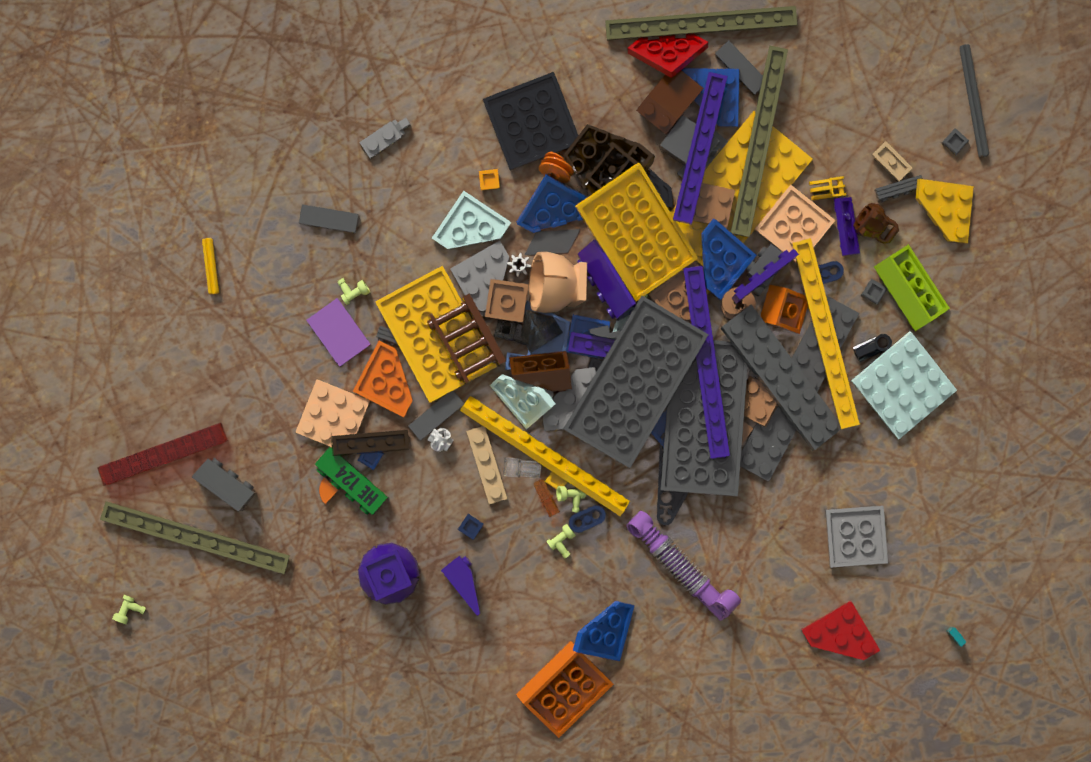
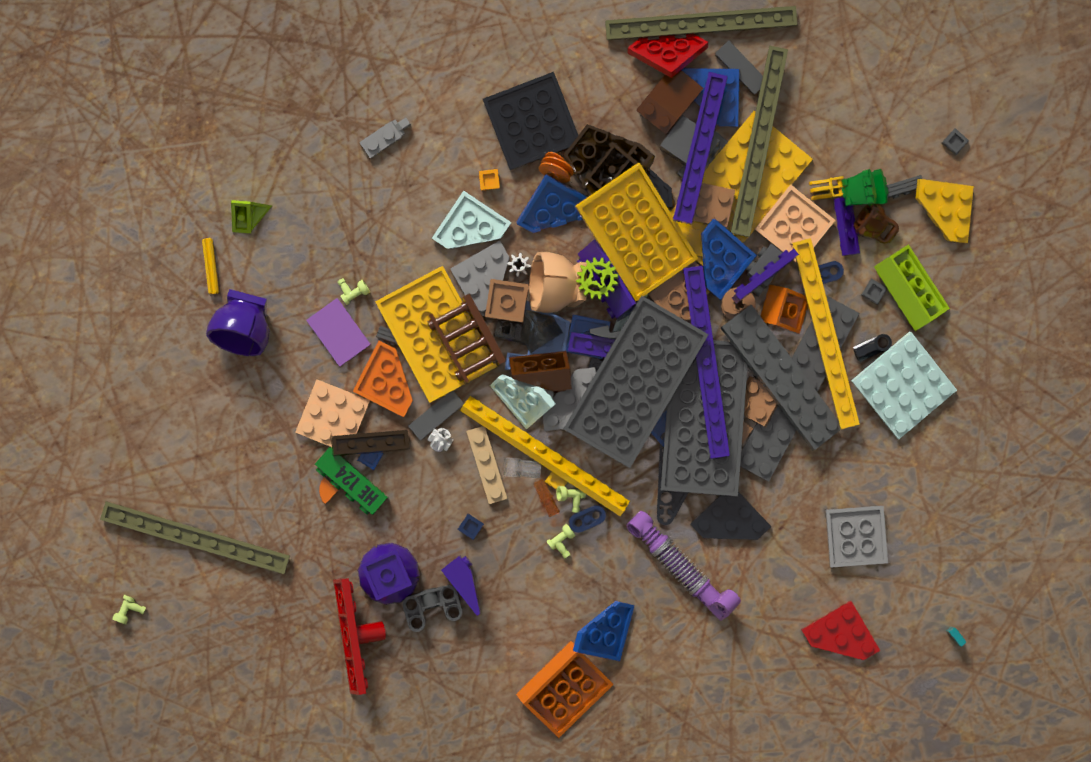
(162, 454): clear red beam -> none
(224, 484): dark grey slope -> none
(240, 325): none -> dark purple plate
(247, 215): none -> lime slope
(328, 218): dark grey tile -> none
(354, 635): none -> red plate
(429, 599): none -> dark grey beam
(552, 241): dark grey sticker -> none
(589, 283): none -> lime gear
(730, 519): none -> black plate
(865, 188): none -> green piece
(891, 161): tan plate -> none
(974, 100): dark grey axle -> none

